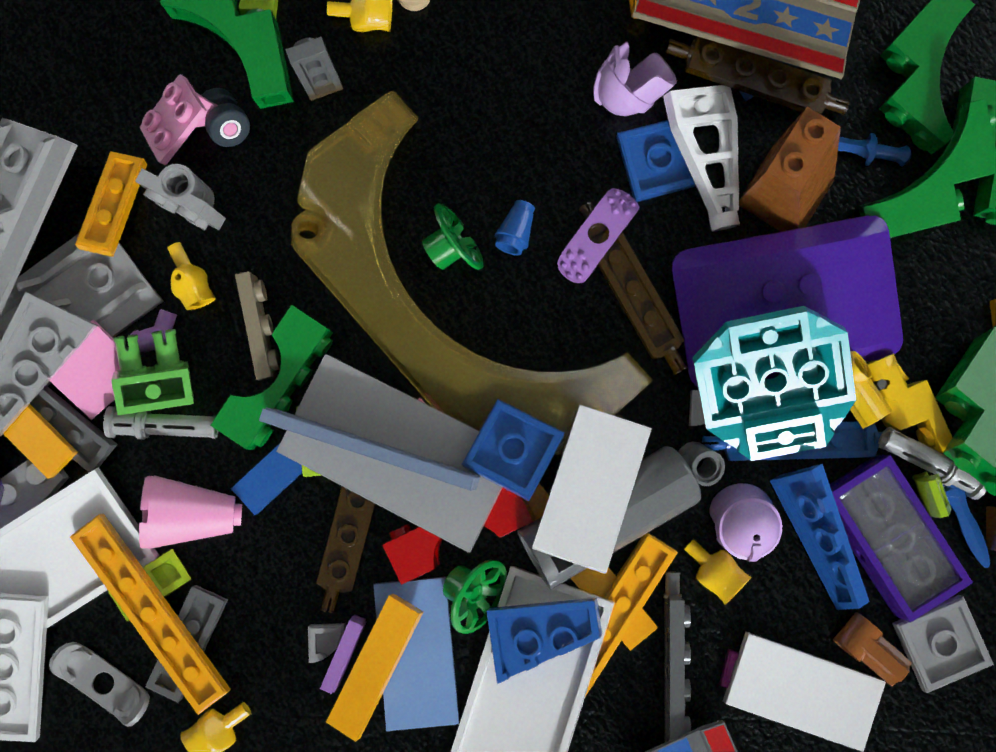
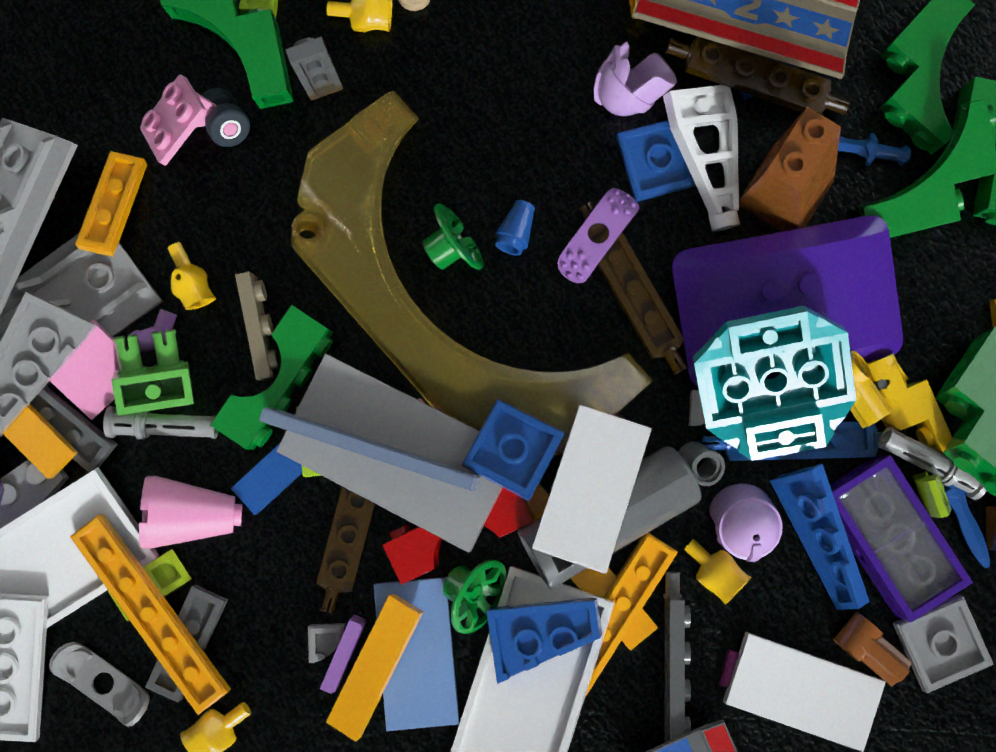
(182, 192): light grey plate -> none

